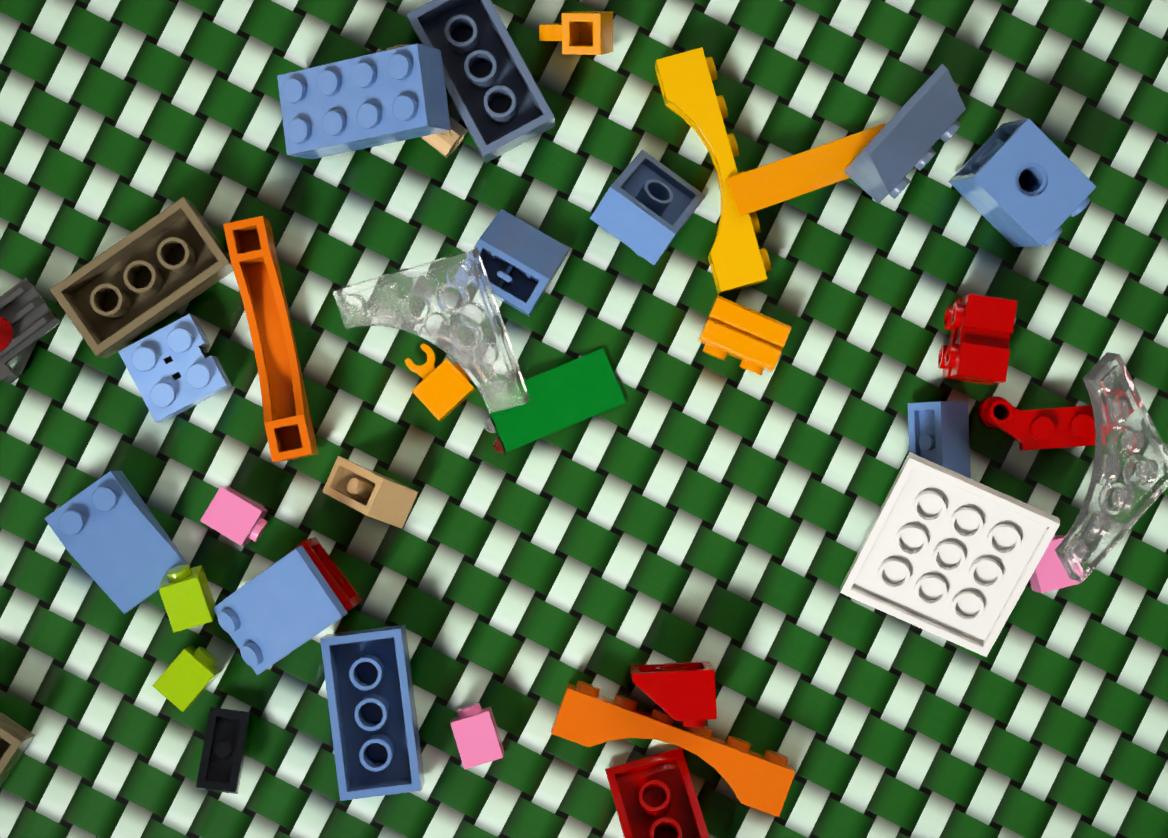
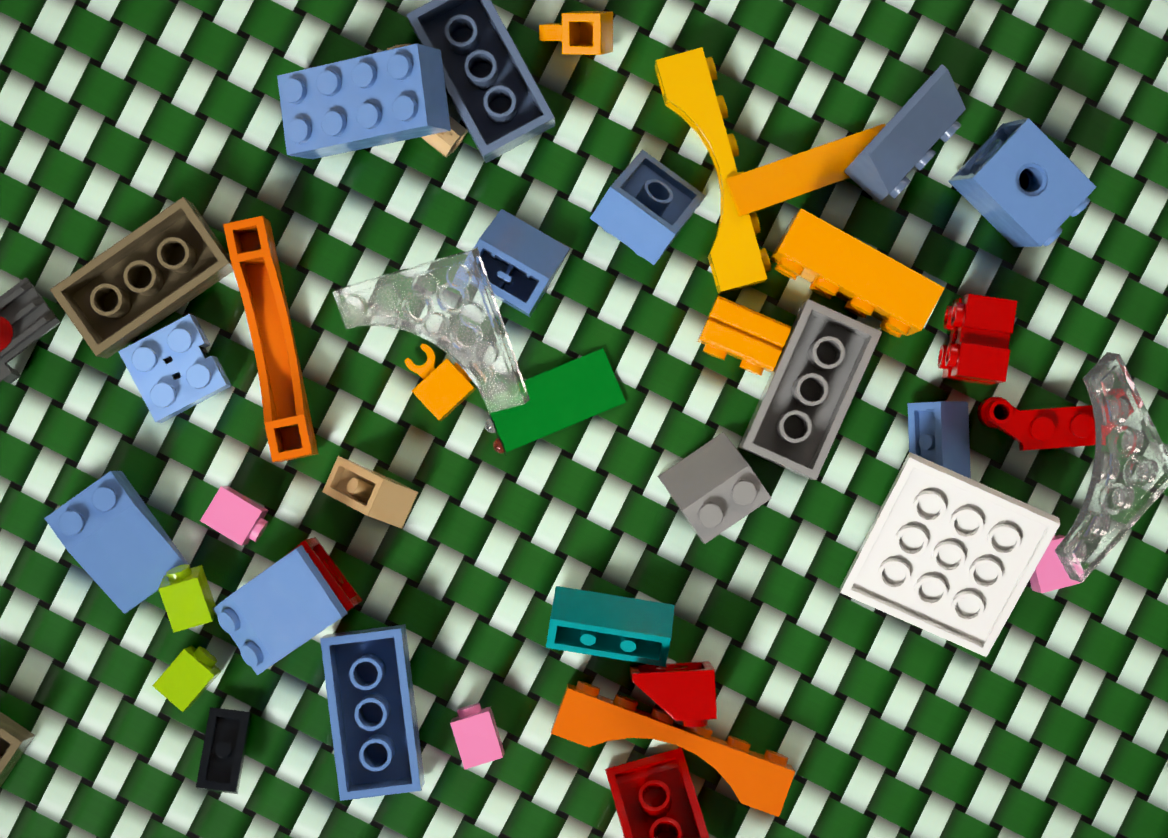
(610, 626): none -> teal brick
(714, 487): none -> light grey slope
(810, 389): none -> light grey brick
(857, 274): none -> light orange brick

